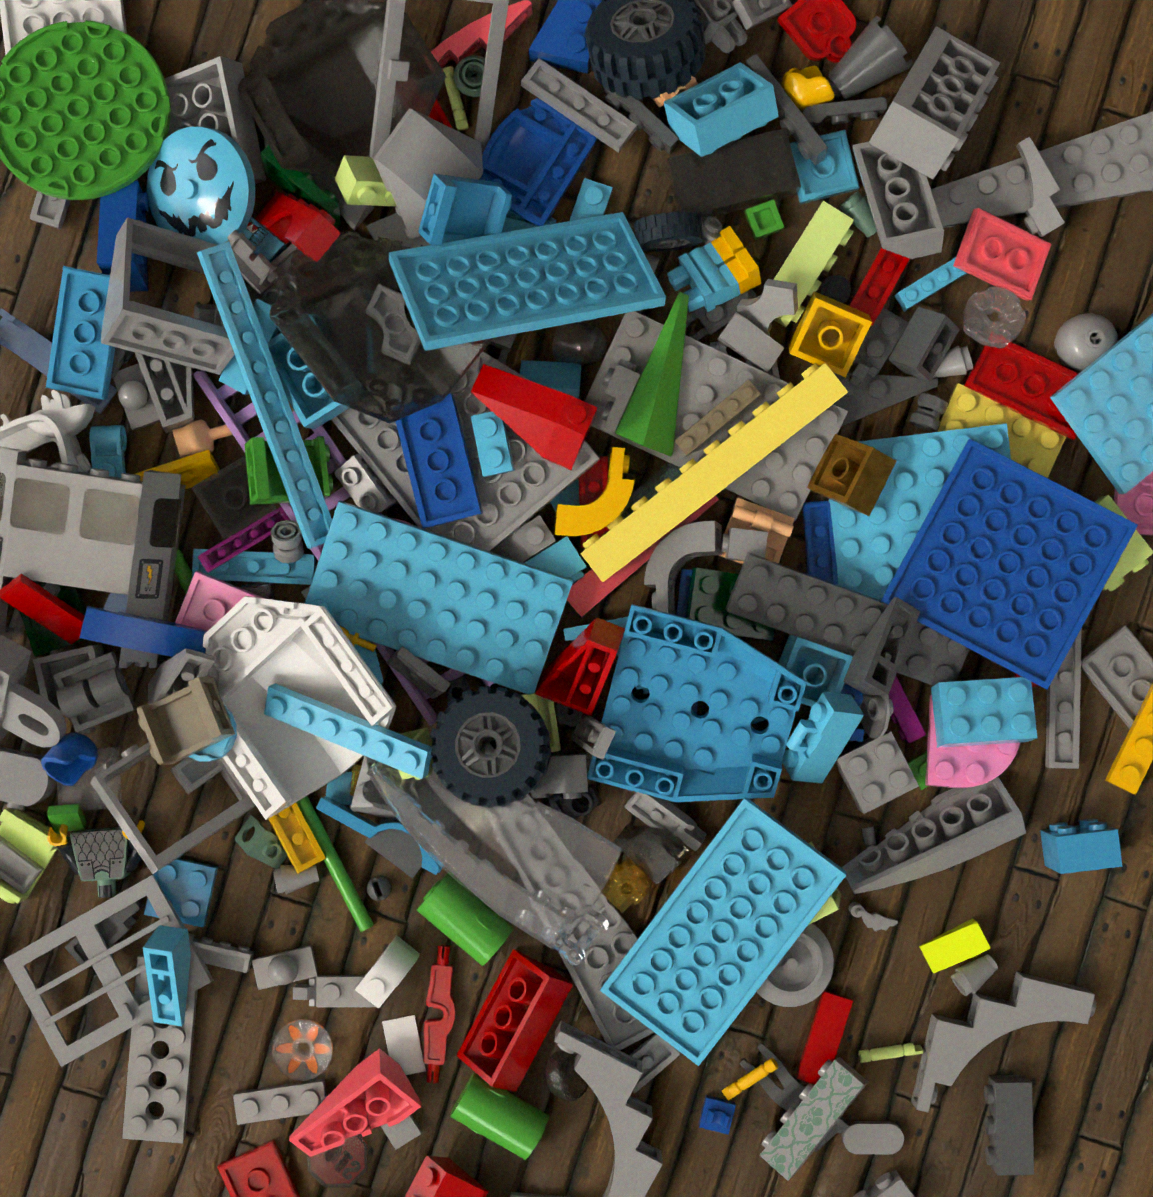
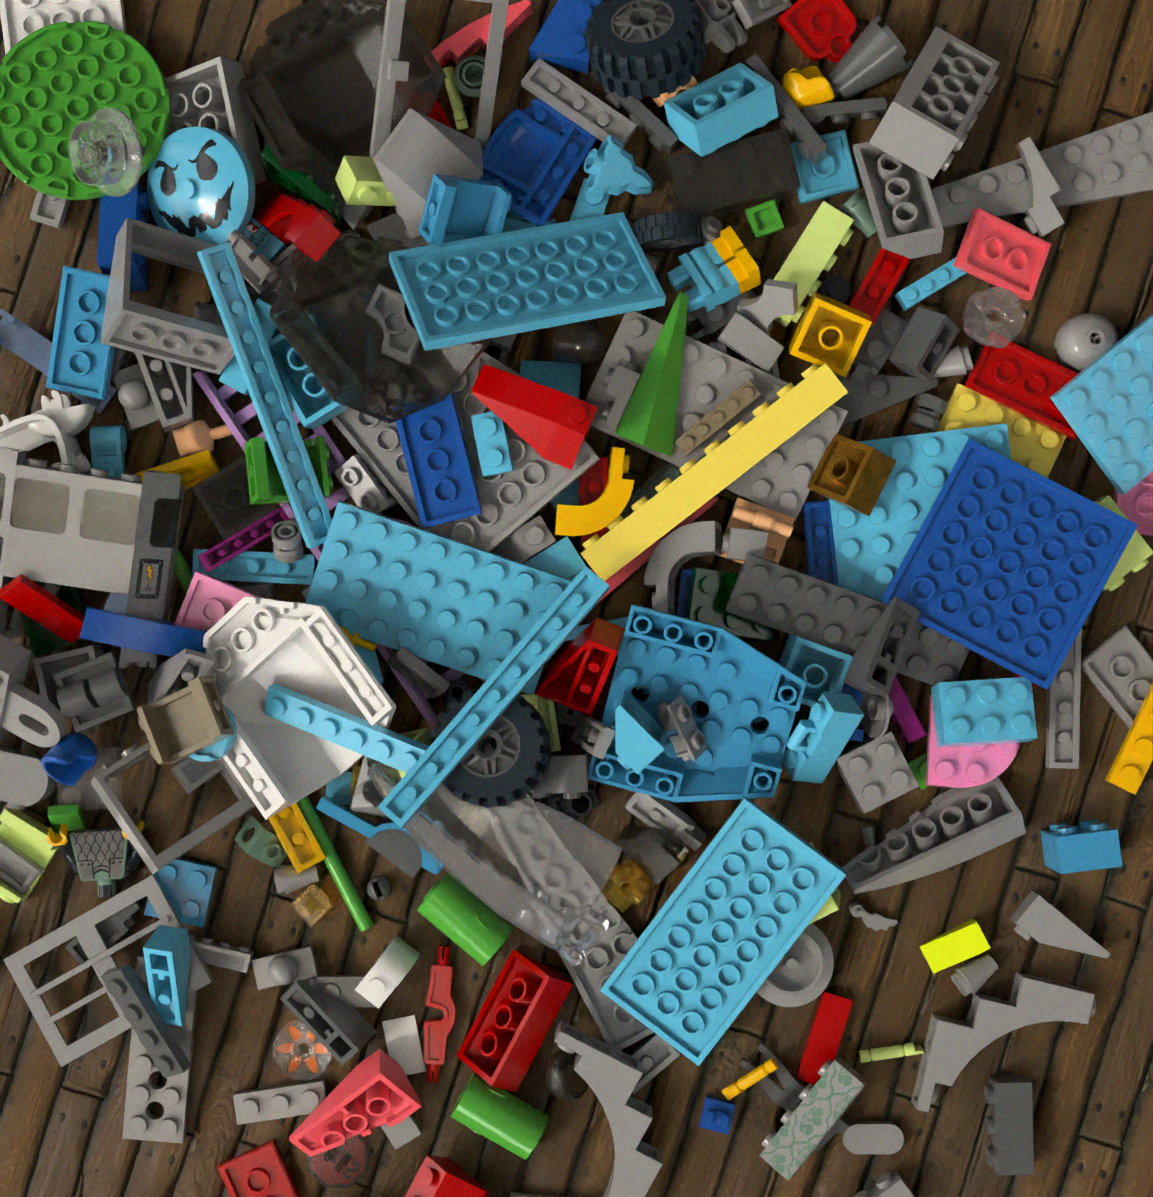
(107, 152): none -> clear piece
(145, 1020): none -> dark grey plate
(312, 904): none -> clear yellow tile
(332, 1022): none -> dark grey slope
(493, 697): none -> medium azure plate
(614, 171): none -> medium azure rock
(637, 734): none -> medium azure slope
(688, 740): none -> light grey hinge
(1048, 926): none -> light grey slope

